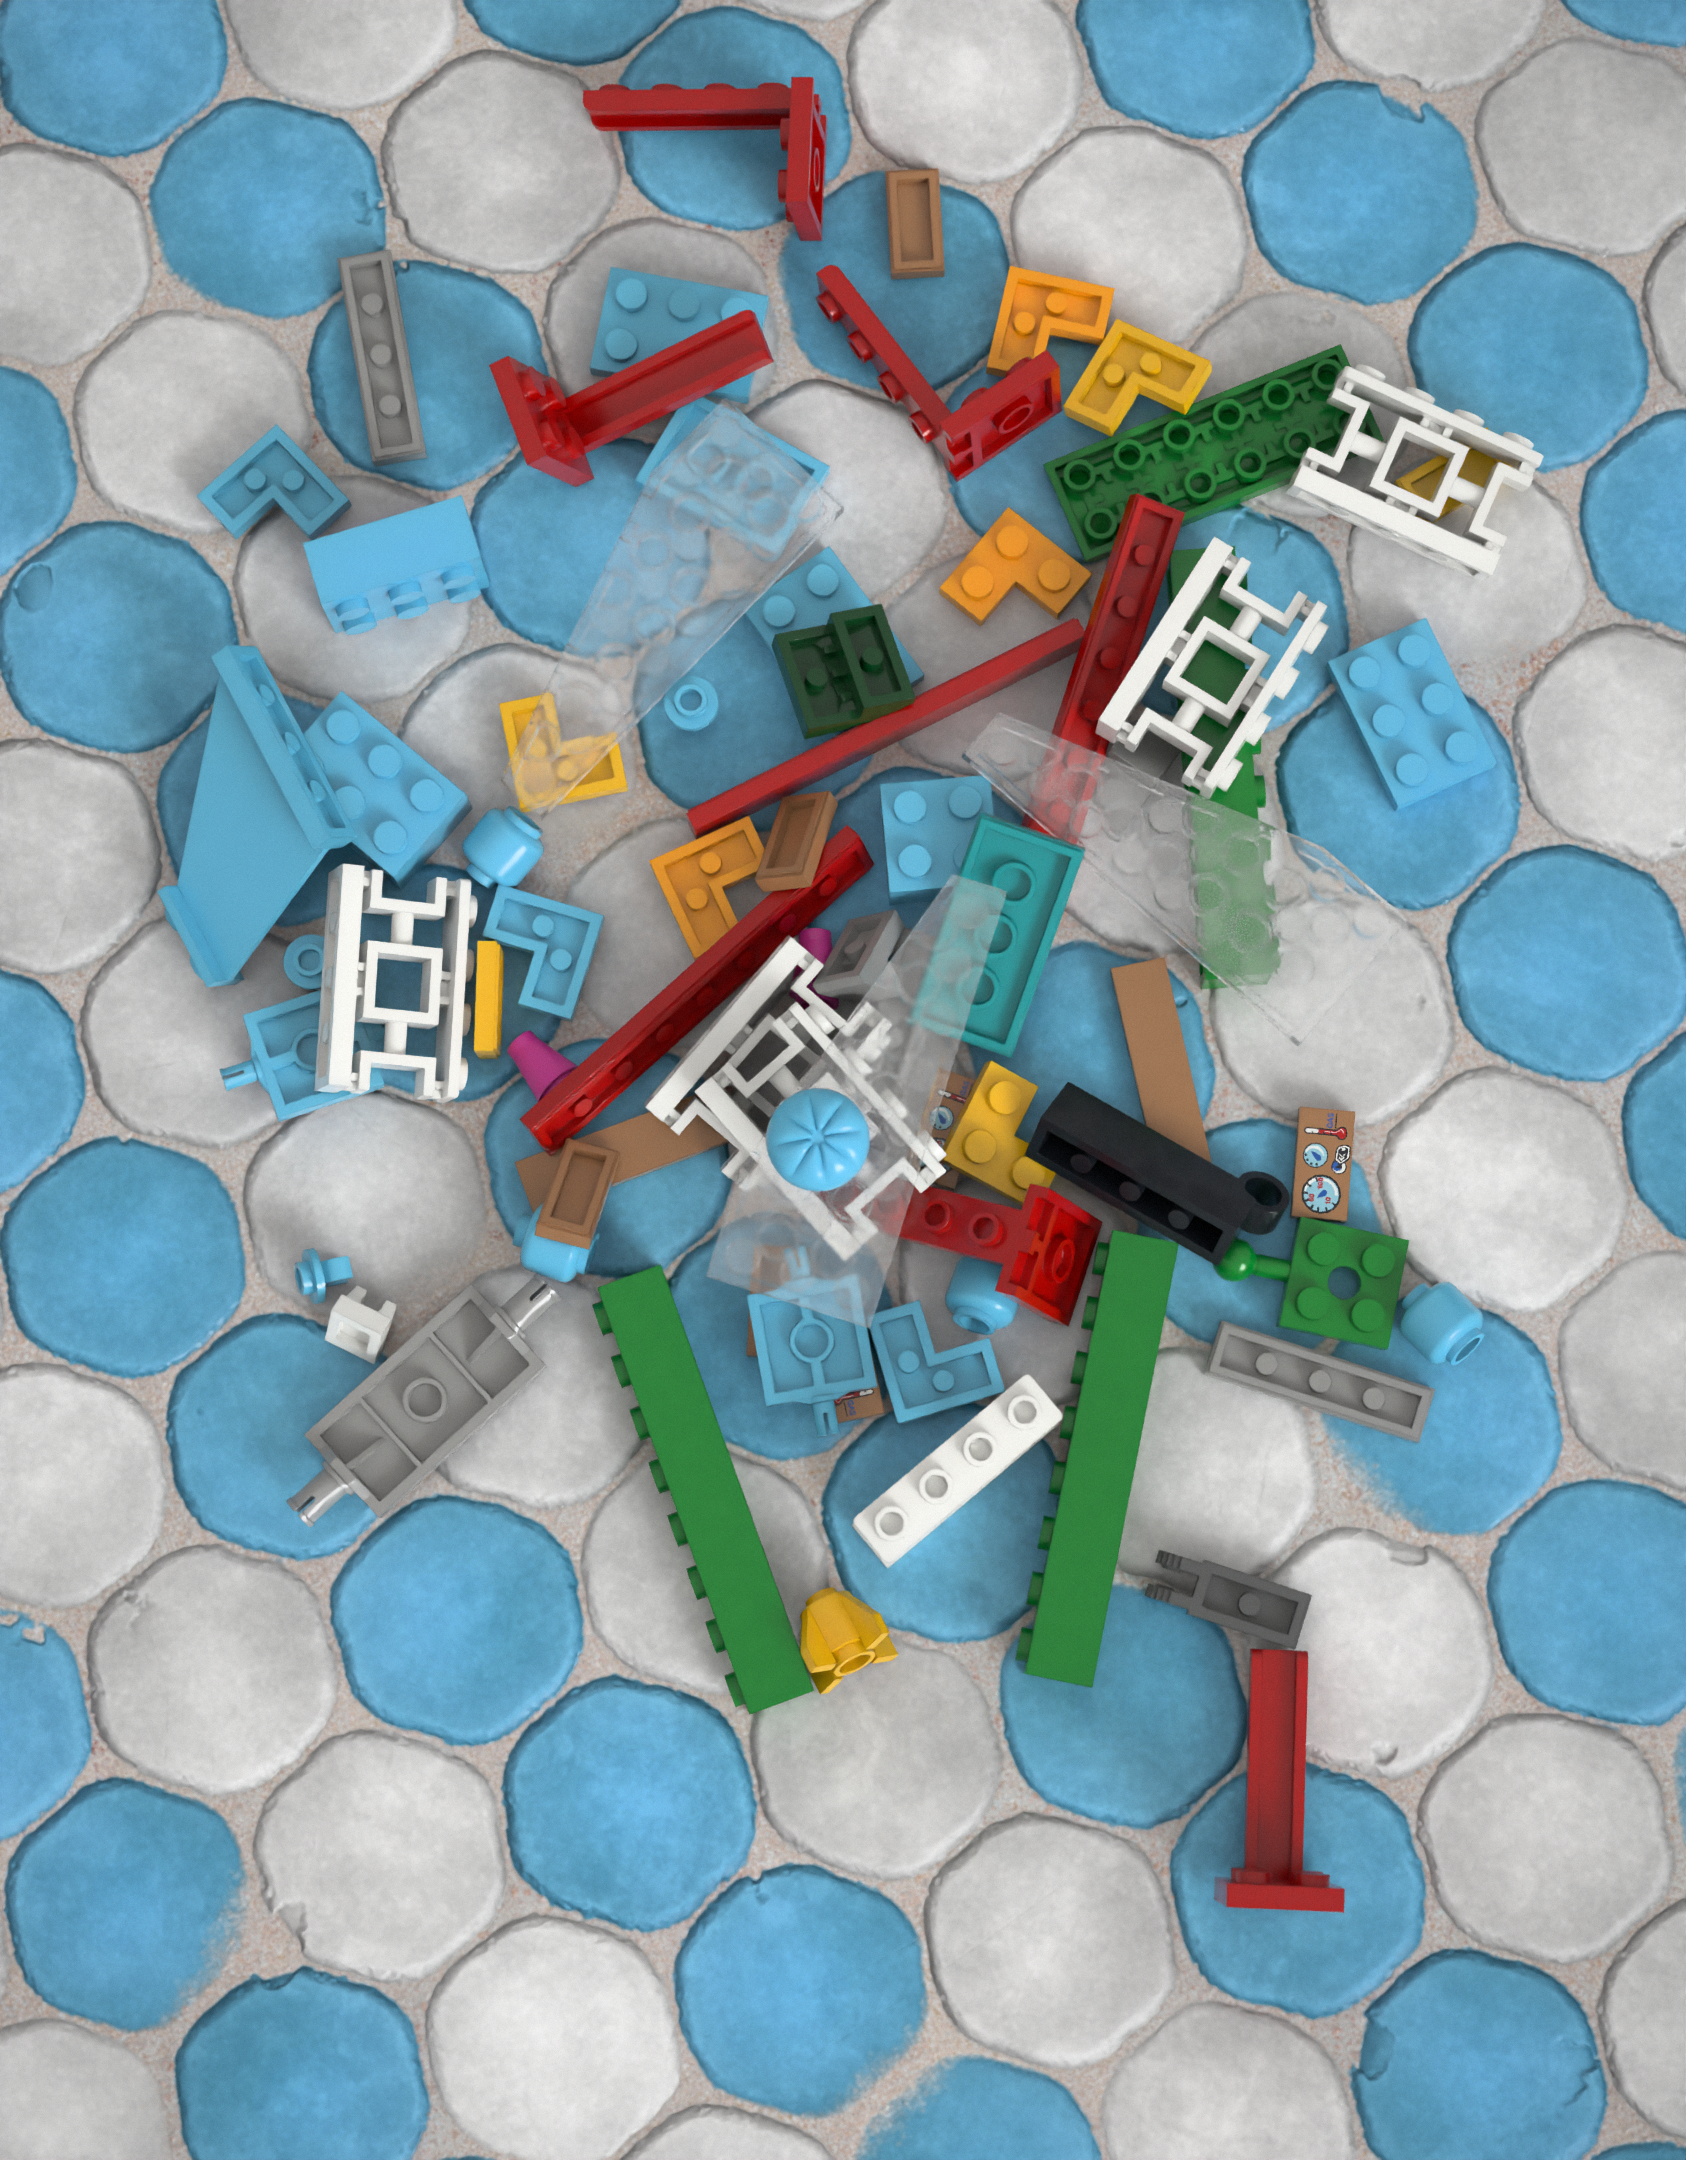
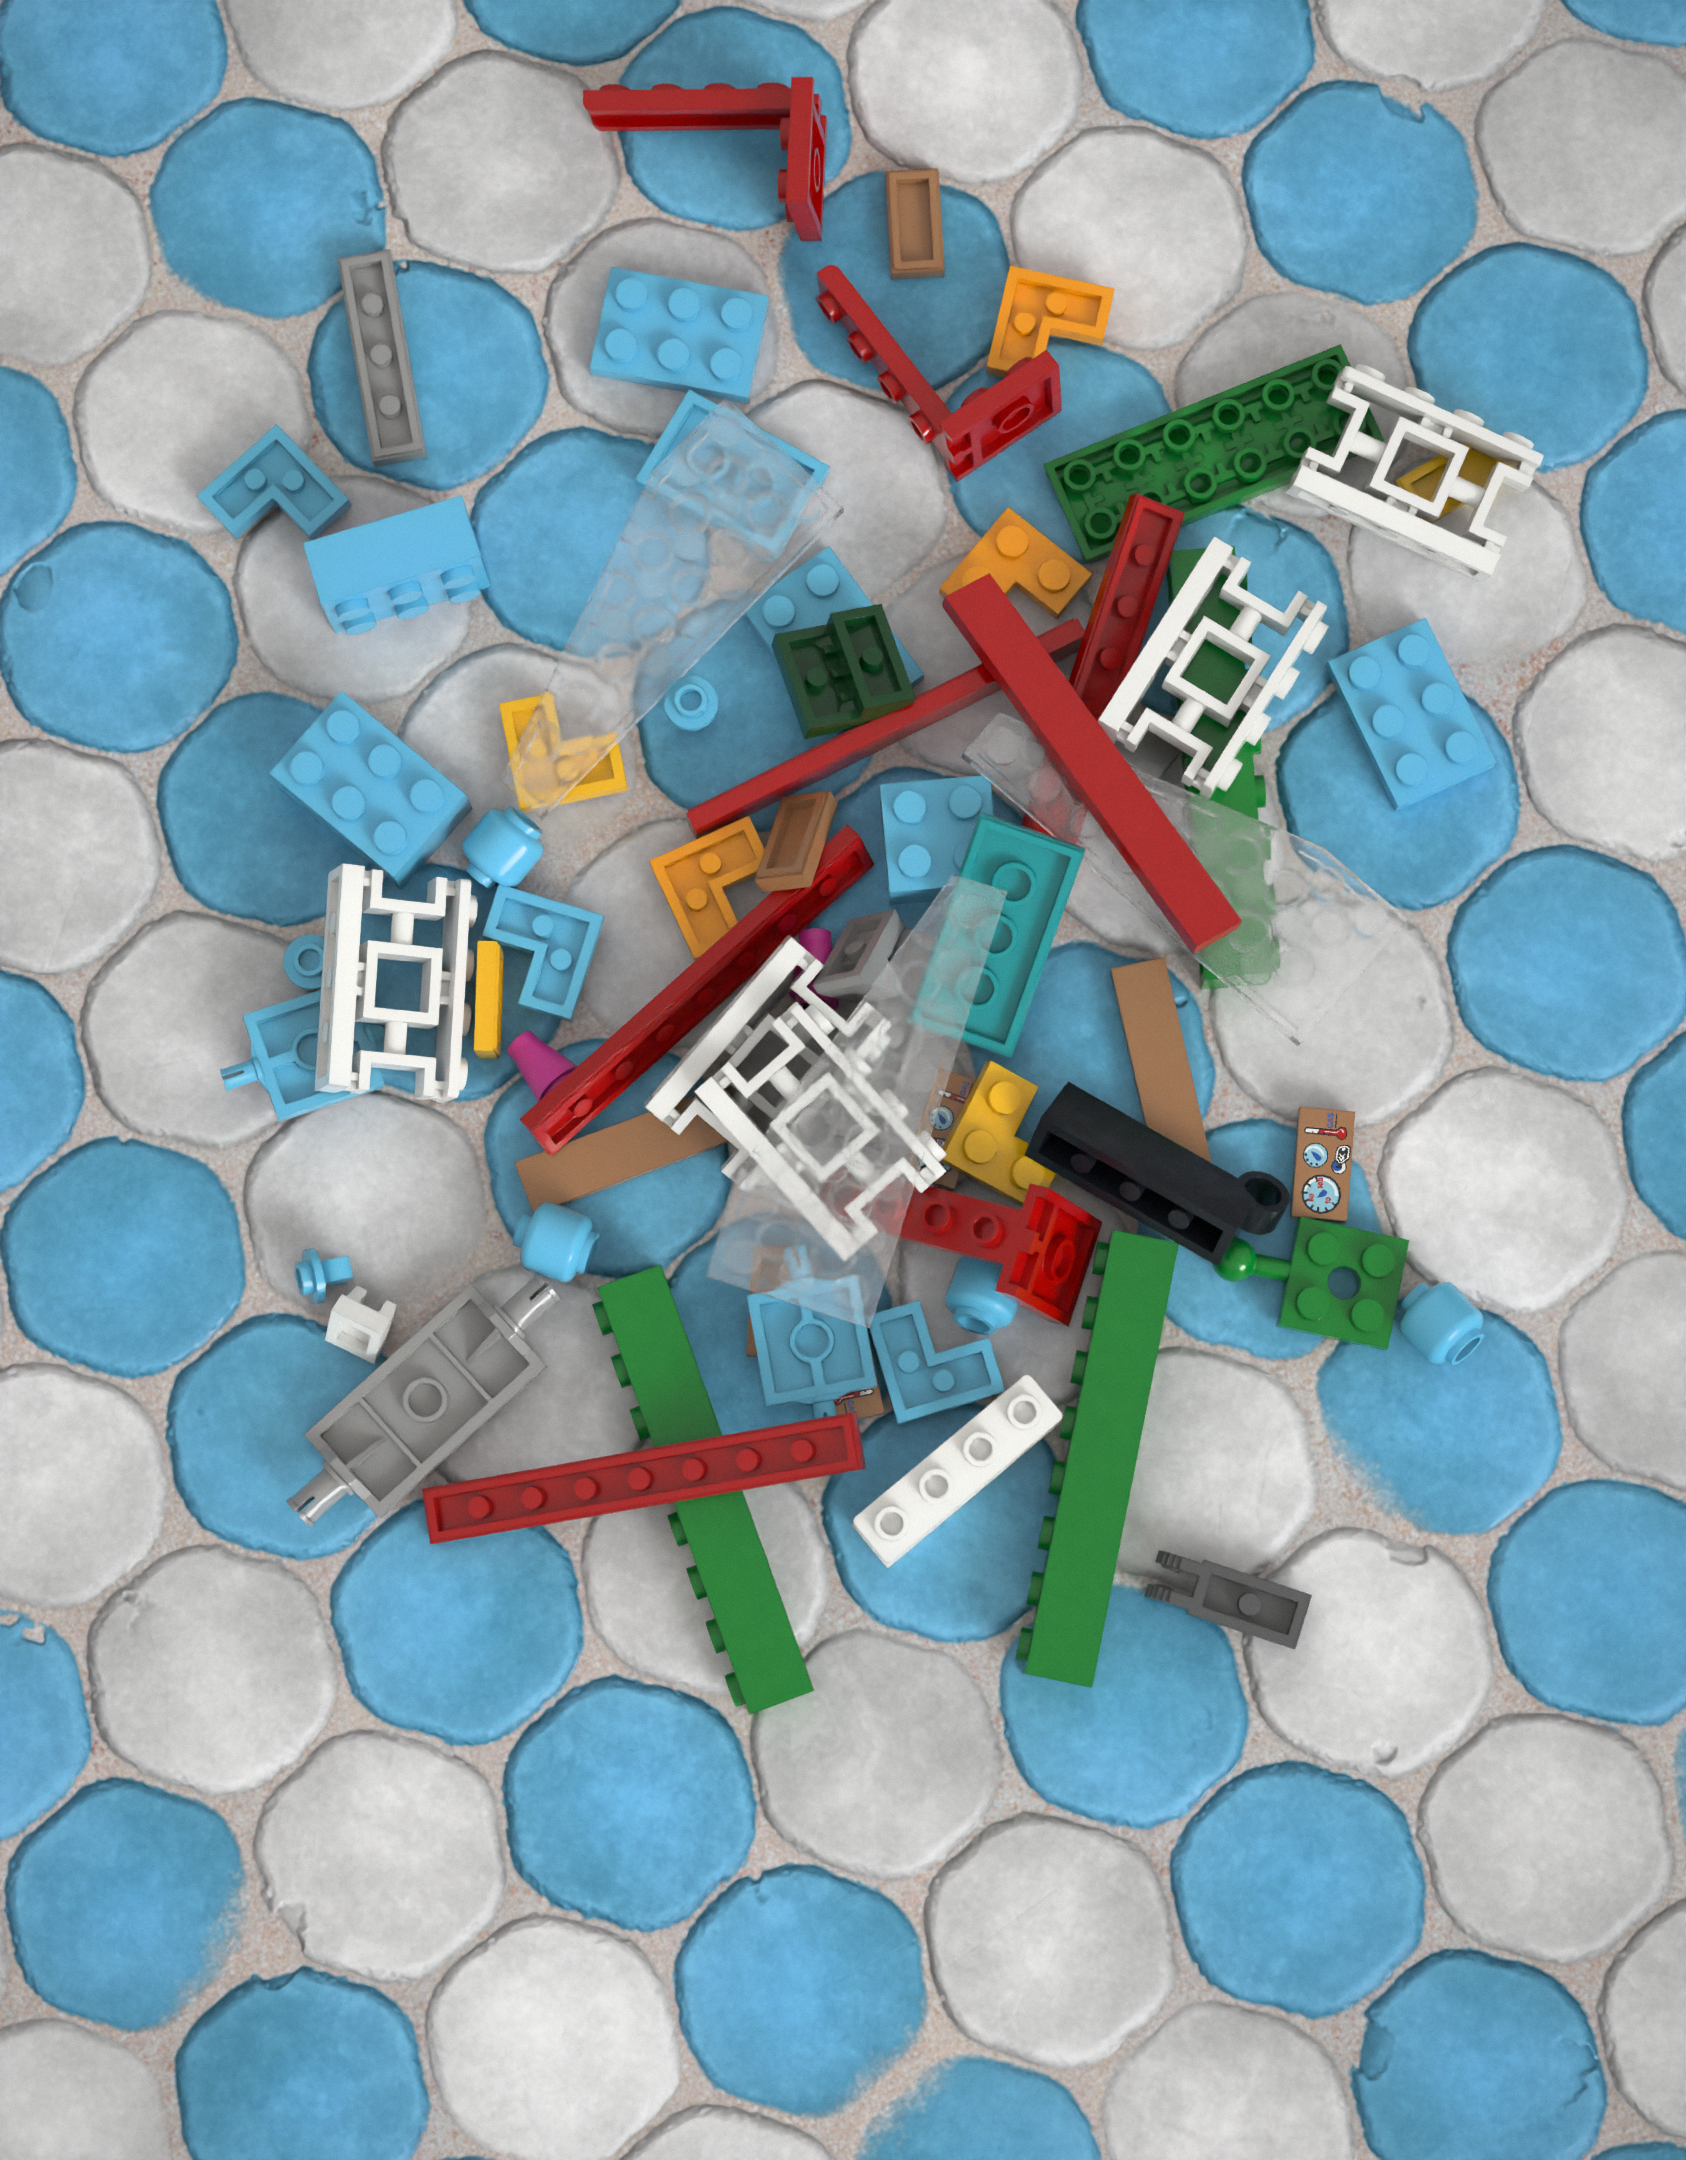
(254, 823): medium azure piece -> none
(561, 430): red bracket -> none
(577, 1193): medium nougat tile -> none
(644, 1478): none -> red tile
(817, 1139): medium azure piece -> none
(841, 1637): yellow brick -> none
(1091, 763): none -> red tile
(1131, 365): yellow plate -> none
(1276, 1794): red bracket -> none
(1319, 1382): light grey tile -> none

